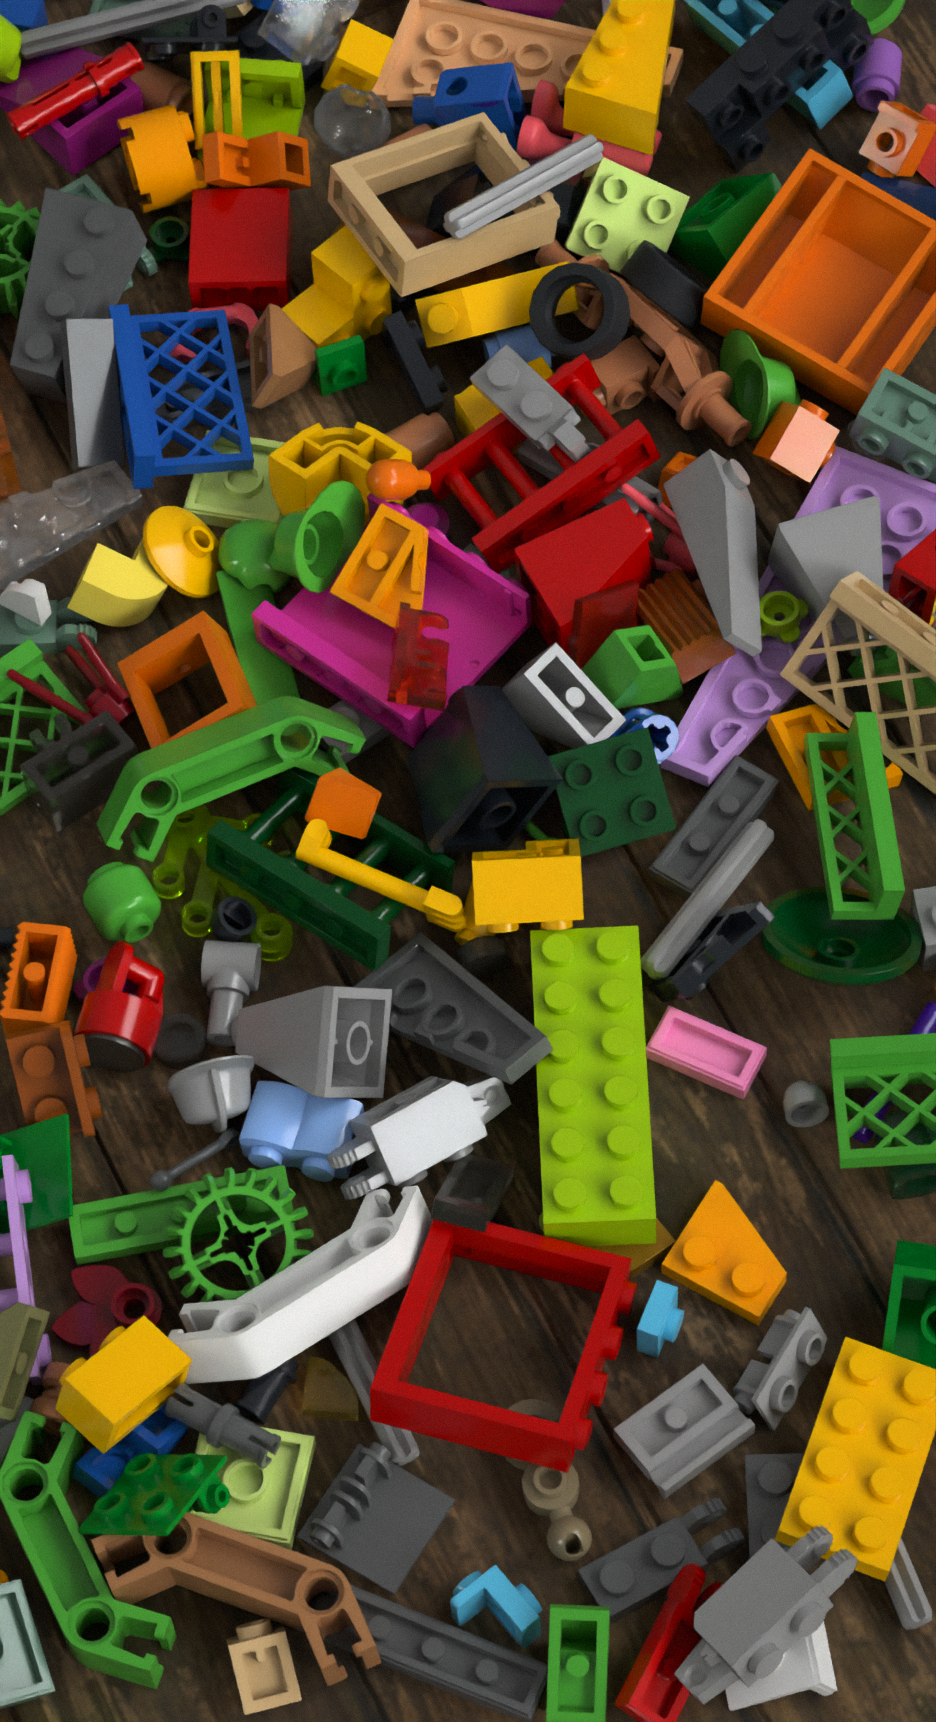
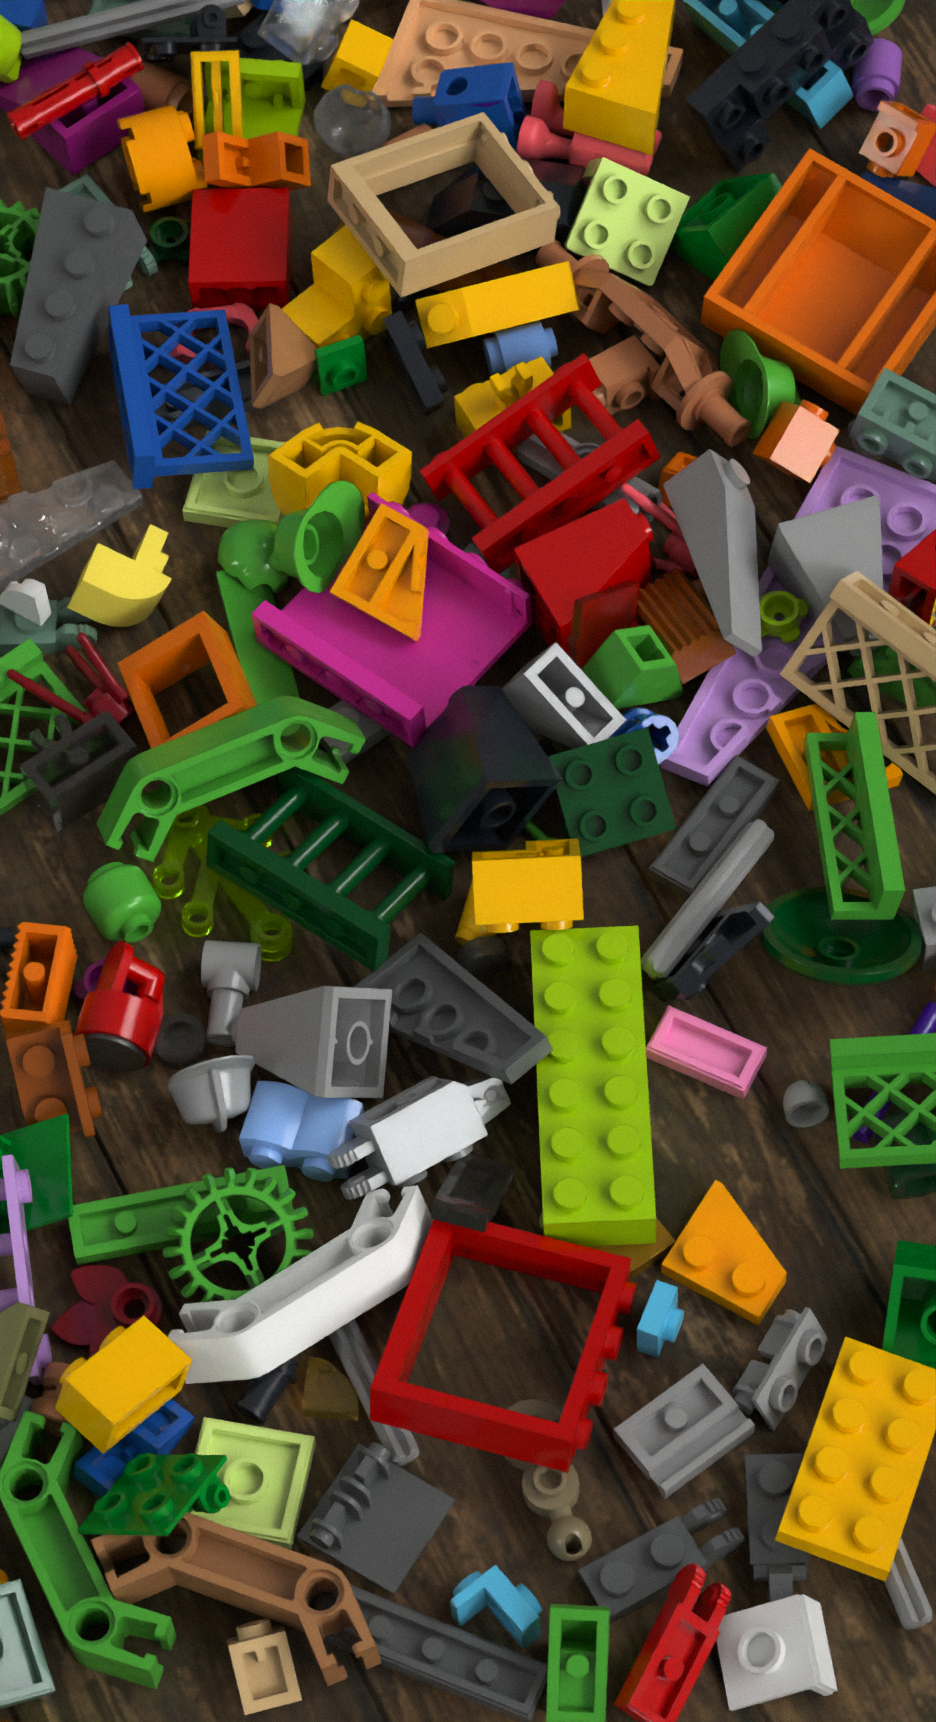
(92, 392): tile -> none
(161, 1179): dark grey hinge -> none
(182, 551): yellow dish -> none
(222, 1425): dark grey pin -> none
(233, 919): black hinge -> none
(344, 803): orange slope -> none
(396, 479): orange cylinder -> none
(418, 662): clear red hinge -> none
(424, 436): nougat brick -> none
(438, 905): yellow hinge -> none
(523, 186): light grey axle -> none
(530, 403): light grey hinge -> none
(545, 302): black tyre -> none
(666, 283): black tyre -> none
(763, 1613): light grey hinge -> none

